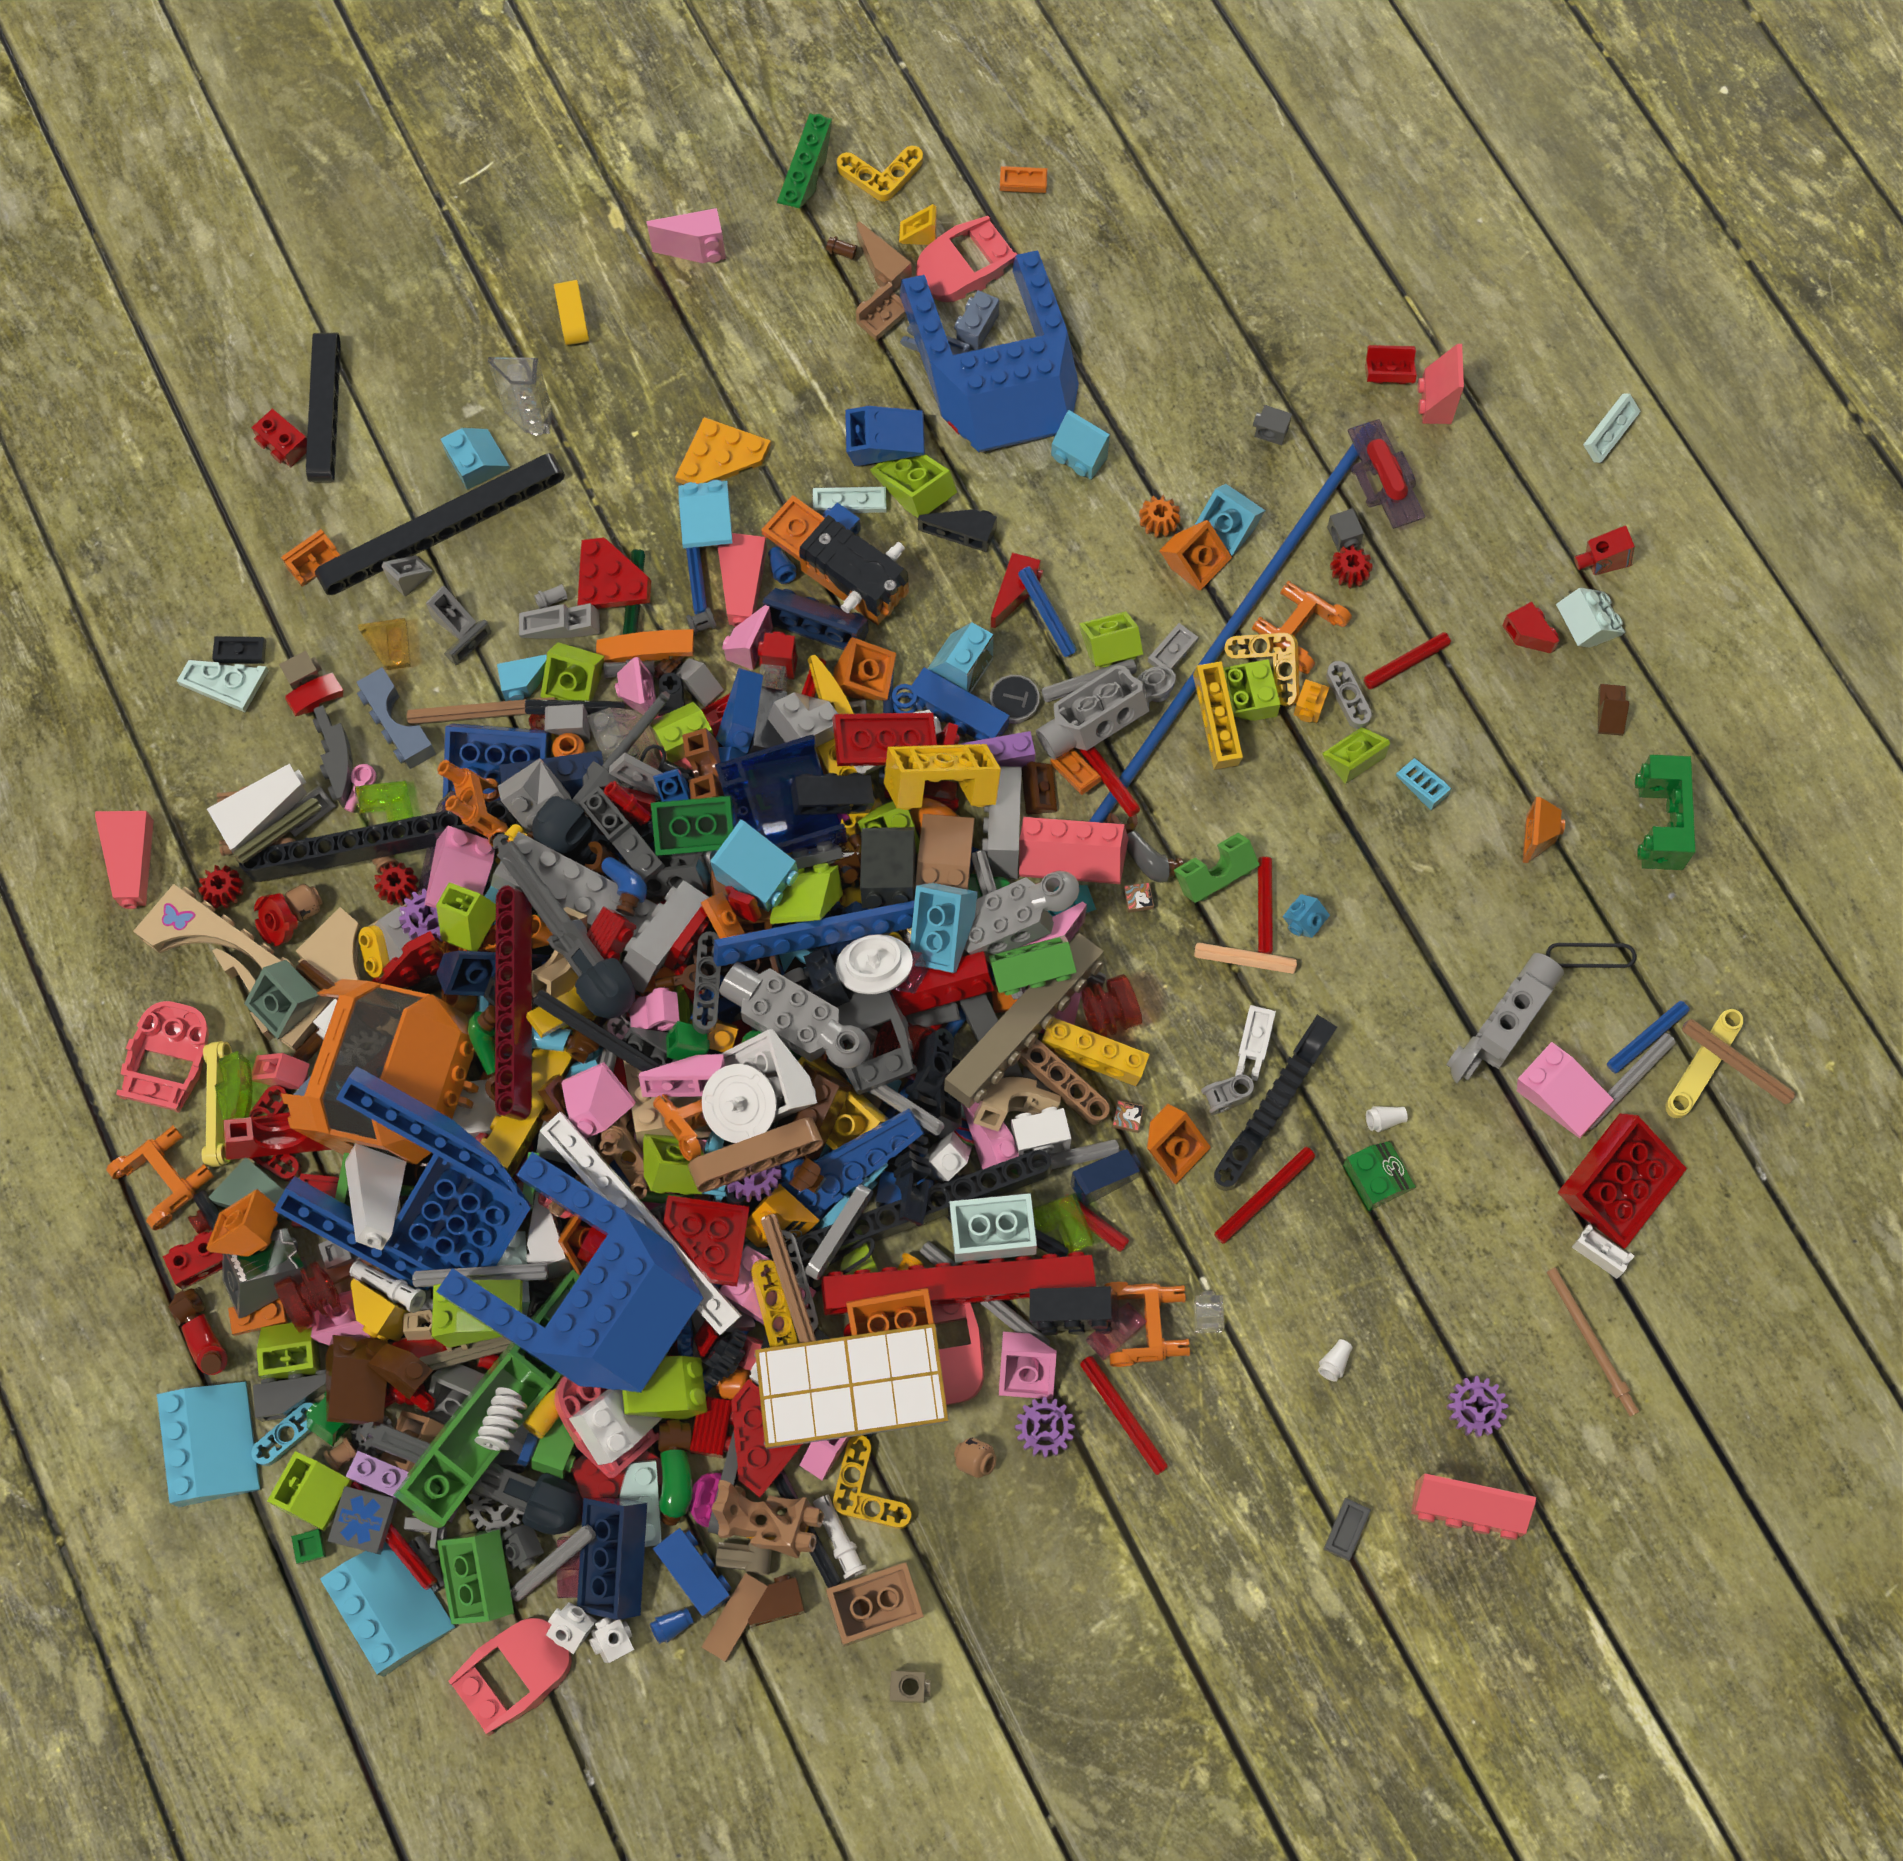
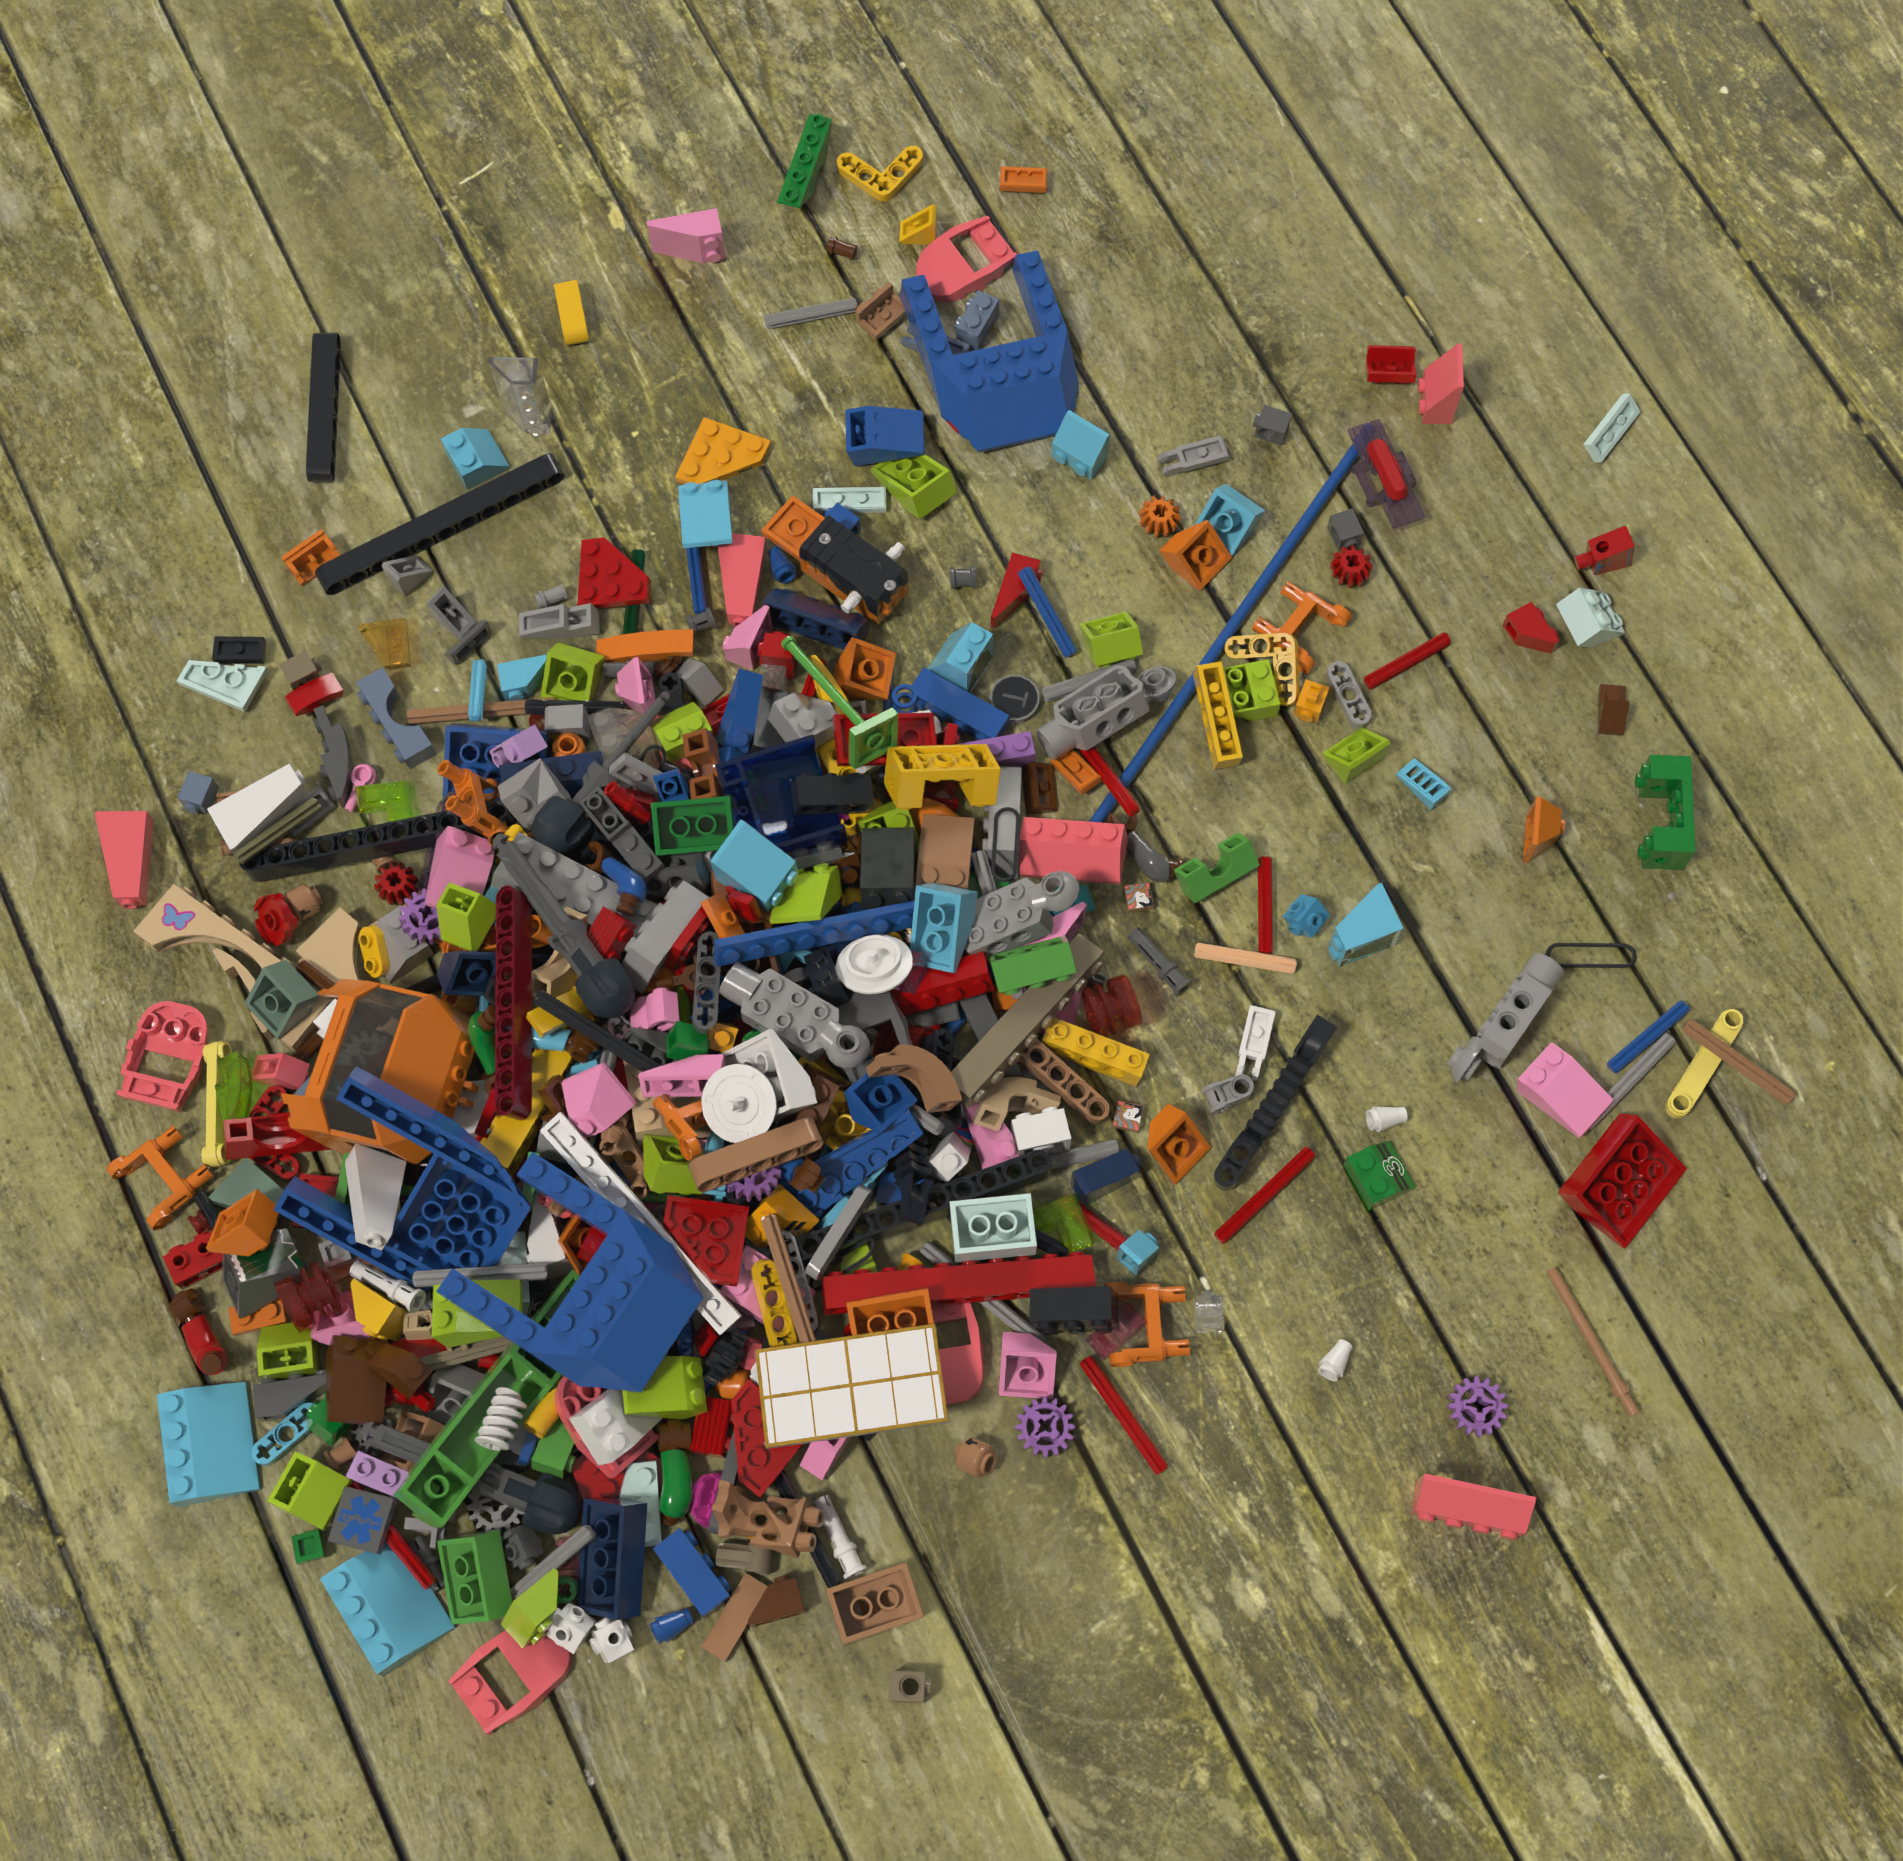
(197, 793): none -> sand blue brick
(212, 890): red gear -> none
(280, 437): red brick -> none
(418, 960): red plate -> none
(477, 690): none -> medium azure axle
(487, 1115): none -> red plate
(518, 747): none -> lavender slope
(532, 1611): none -> lime slope
(573, 1589): none -> green bush
(810, 313): none -> light grey axle
(861, 1499): yellow beam -> none
(867, 738): none -> bright green tile
(878, 1101): none -> blue slope
(884, 261): medium nougat slope -> none
(924, 1071): none -> medium nougat arch
(962, 577): none -> dark grey bush
(963, 527): black slope -> none
(995, 843): none -> black piece
(1137, 1251): none -> medium azure slope
(1167, 970): none -> dark grey pin
(1173, 648): light grey plate -> none
(1194, 456): none -> light grey hinge
(1346, 1529): dark grey tile -> none
(1366, 929): none -> medium azure slope
(1602, 1252): white hinge -> none

